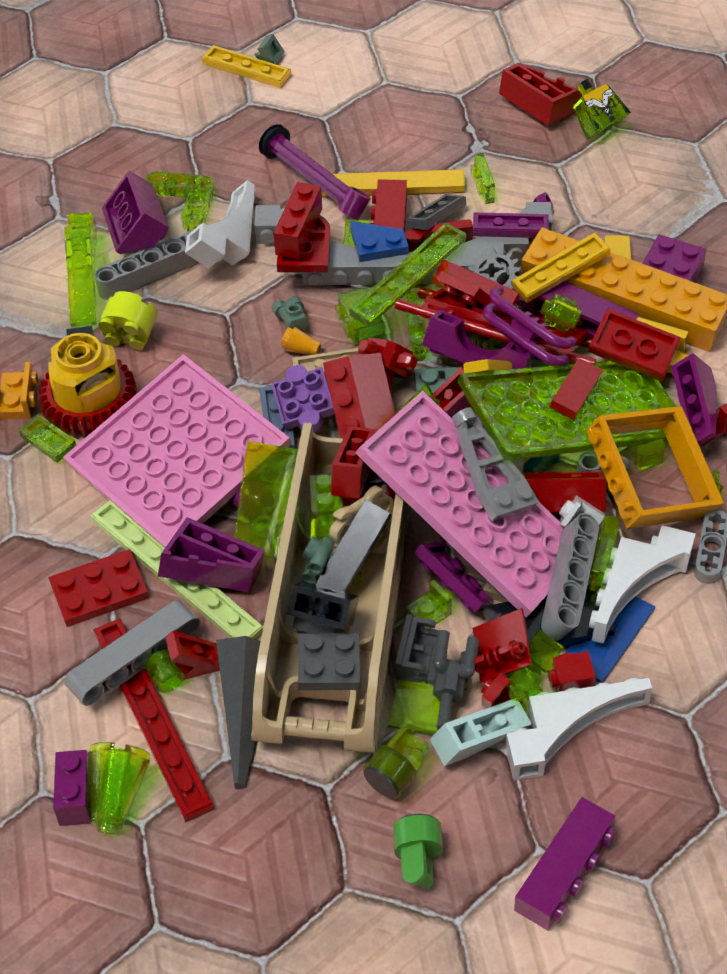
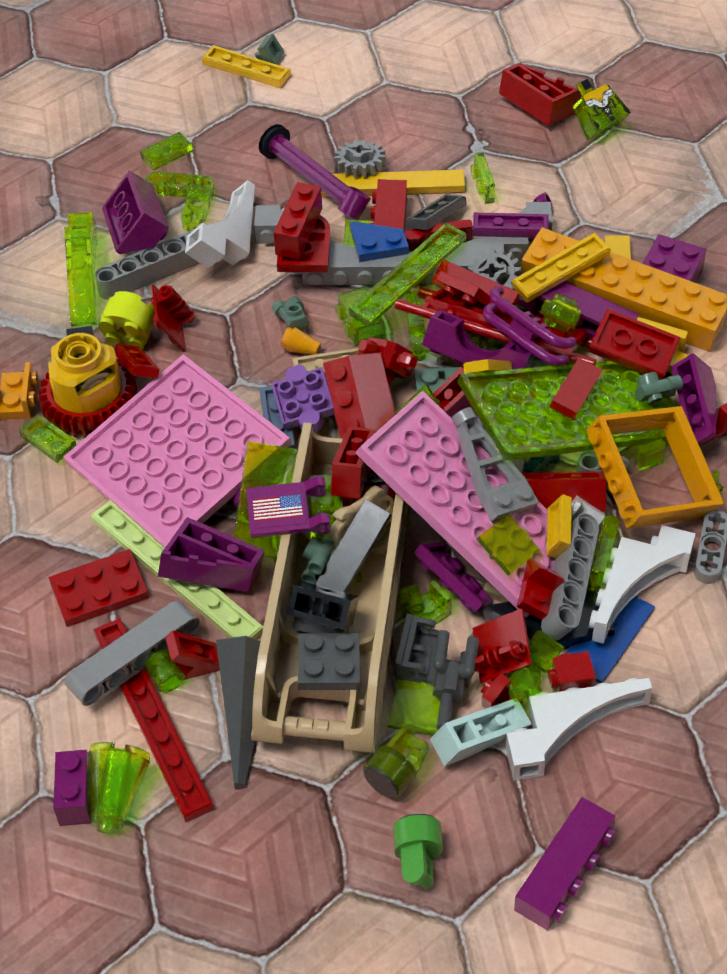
(136, 361): none -> red tile
(166, 151): none -> clear neon green plate
(171, 313): none -> red hinge
(284, 509): none -> magenta flag
(359, 158): none -> light grey gear
(412, 596): none -> clear neon green arm
(508, 544): none -> clear neon green piece
(538, 589): none -> red slope
(558, 526): none -> yellow tile
(655, 390): none -> sand green plate

